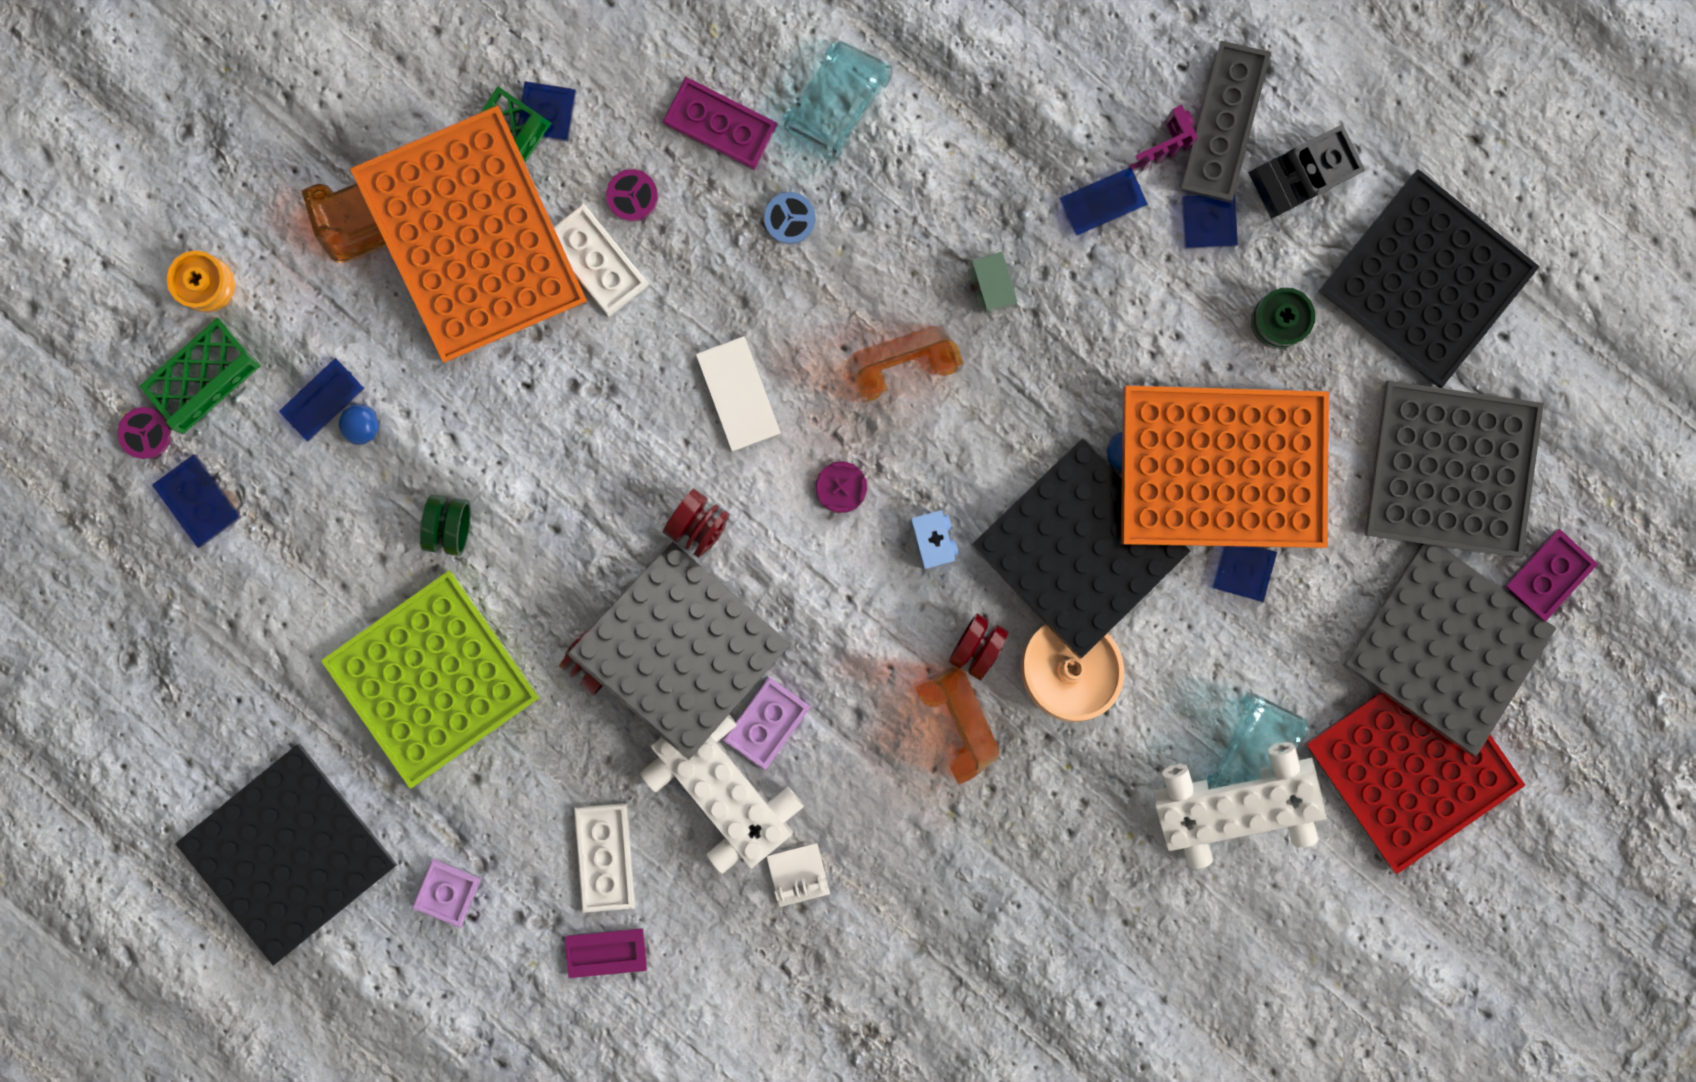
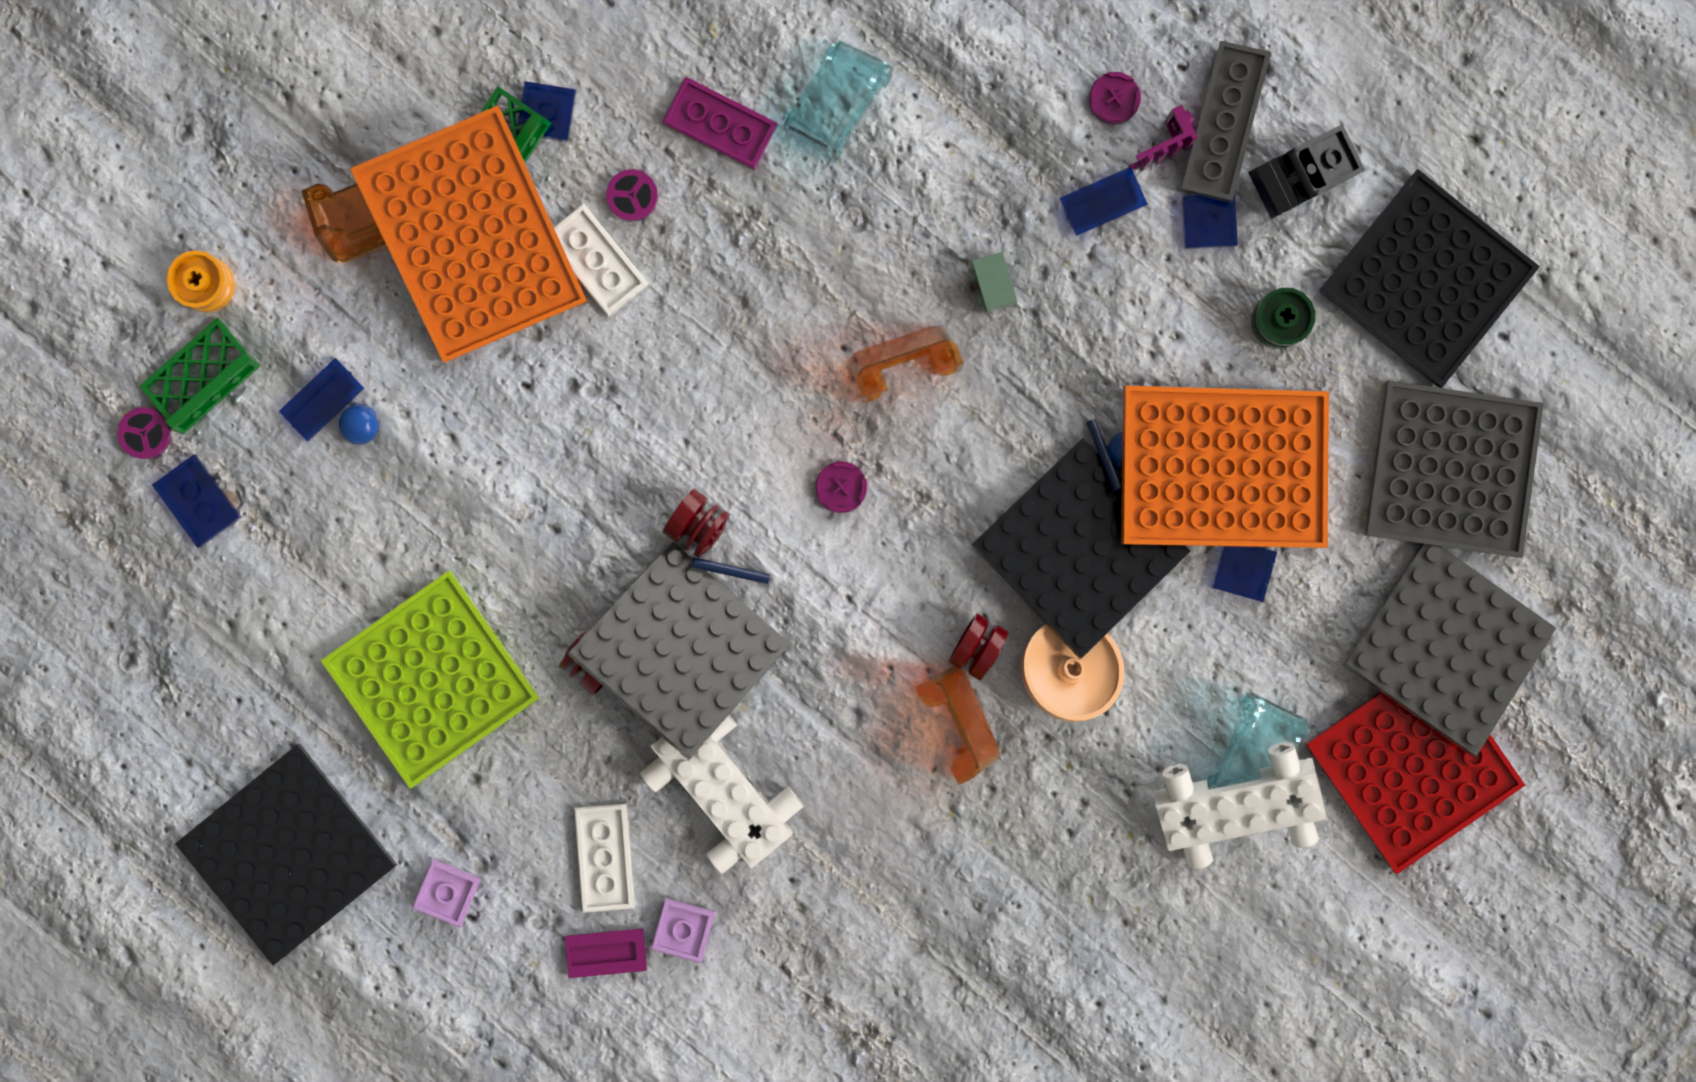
(445, 525): dark green wheel -> none
(683, 930): none -> lavender plate
(730, 570): none -> dark blue bar
(738, 394): white tile -> none
(767, 723): lavender tile -> none
(789, 218): medium blue tile -> none
(798, 875): white hinge -> none
(923, 528): light blue brick -> none
(1104, 455): none -> dark blue bar
(1114, 98): none -> magenta tile
(1550, 574): magenta plate -> none

